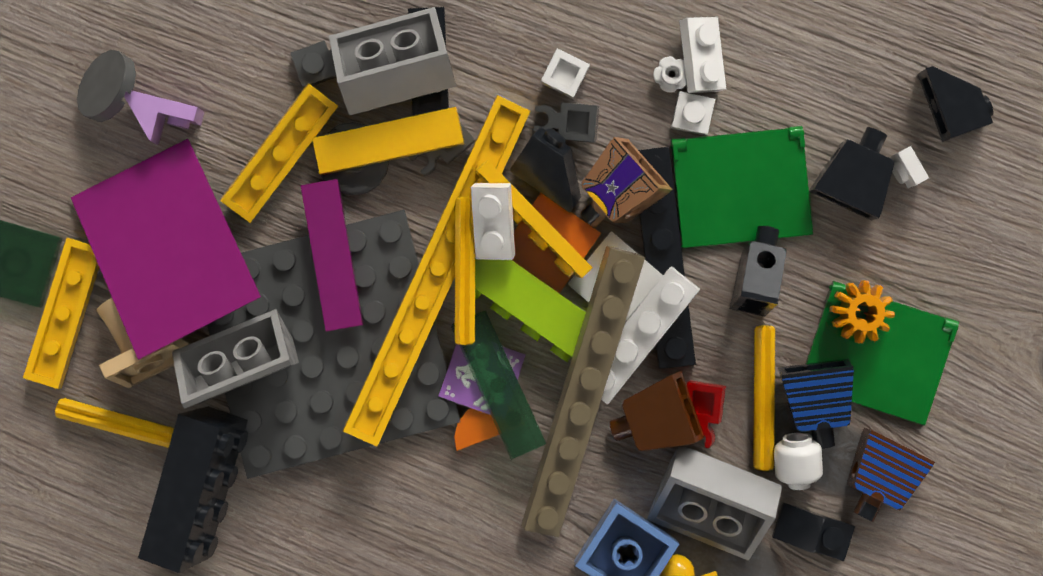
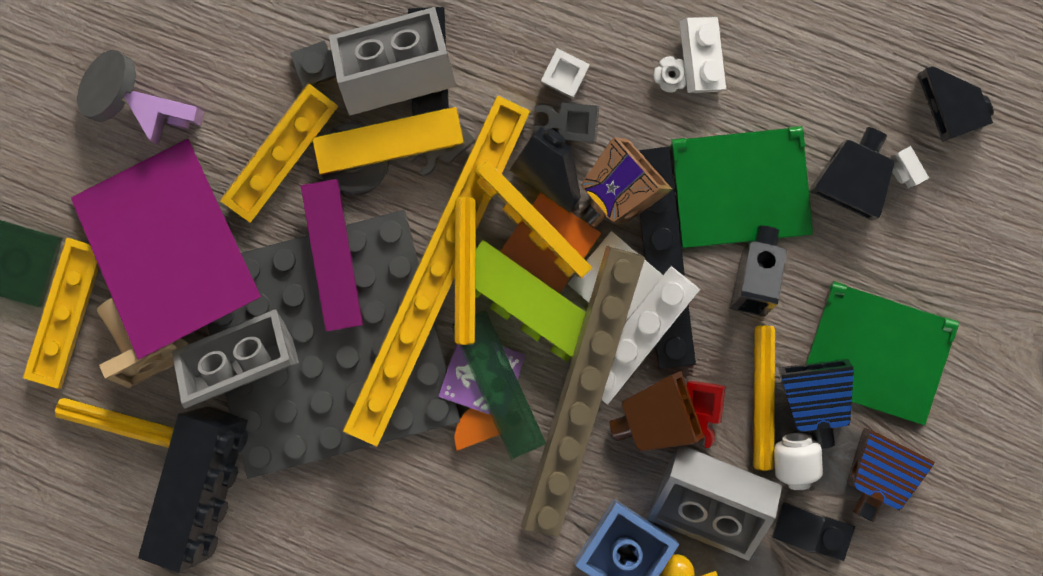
(493, 221): white plate -> none
(692, 113): white plate -> none
(864, 296): light orange gear -> none

